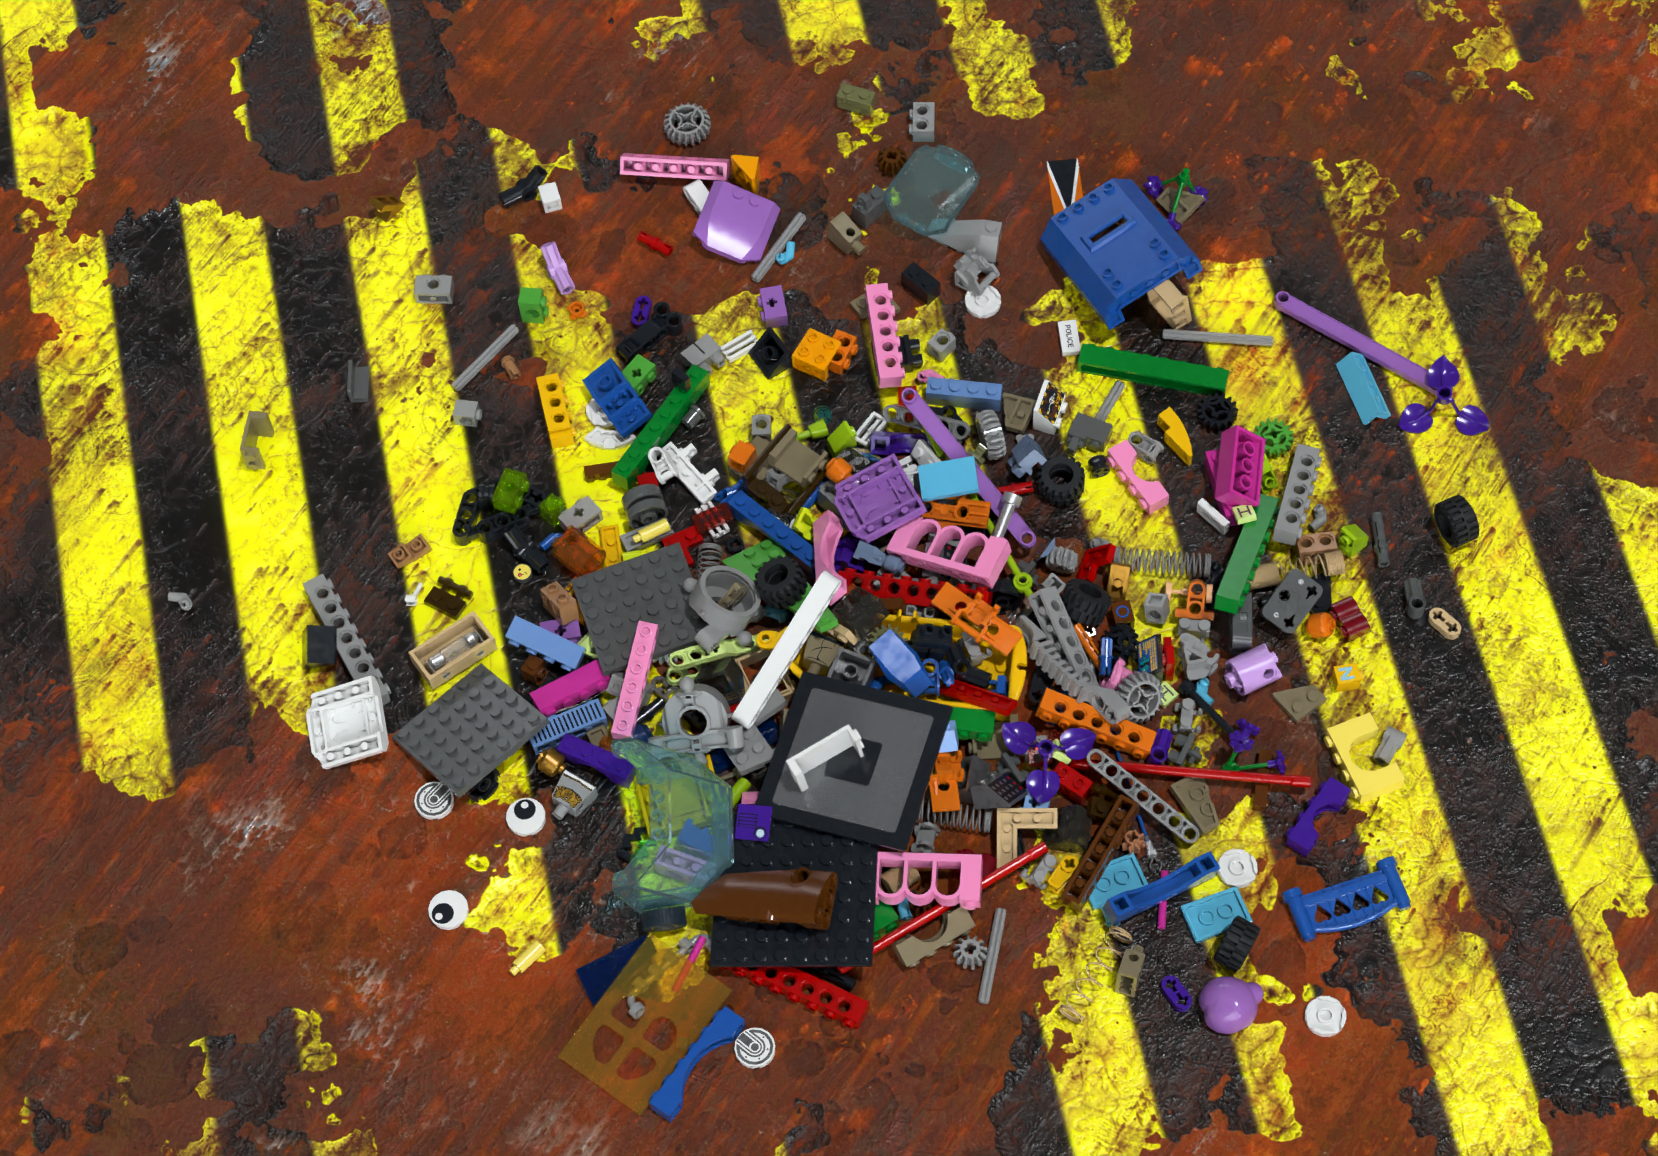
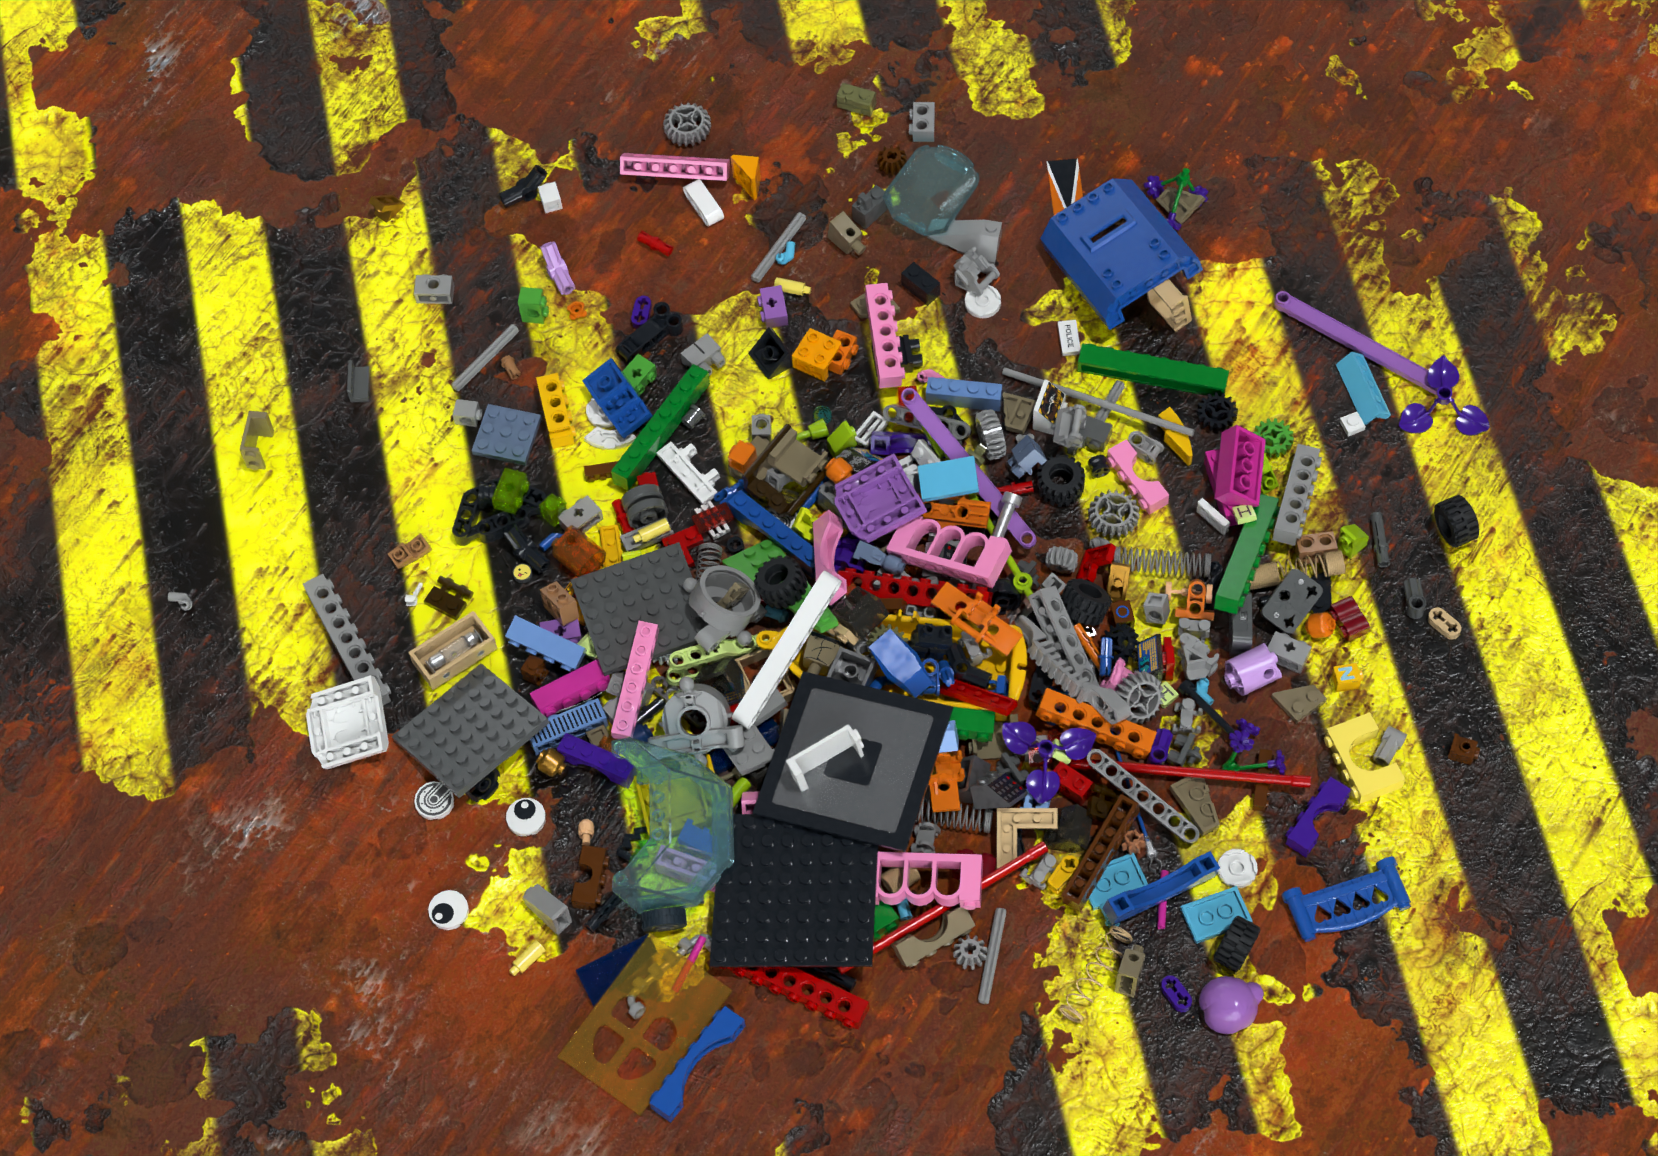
(319, 646): black slope -> none
(506, 434): none -> sand blue plate
(547, 908): none -> light grey slope
(572, 795): light grey torso -> none
(586, 831): none -> light nougat cylinder
(589, 894): none -> reddish brown arch
(593, 923): none -> black pin
(621, 516): none -> red pin
(663, 468): white piece -> none
(681, 379): black tile -> none
(736, 222): medium lavender wedge -> none
(738, 344): white tile -> none
(753, 822): dark purple sticker -> none
(755, 1048): tile -> none
(772, 897): reddish brown panel -> none
(792, 287): none -> light yellow cylinder
(940, 351): light grey brick -> none
(1043, 550): sand blue piece -> none
(1067, 426): none -> light grey piece
(1102, 403): none -> light grey piece
(1109, 522): none -> light grey gear
(1217, 337): light grey axle -> none
(1298, 655): none -> light grey brick
(1320, 518): light grey arm -> none
(1325, 1016): white tile -> none
(1352, 424): none -> white plate
(1463, 750): none -> reddish brown brick

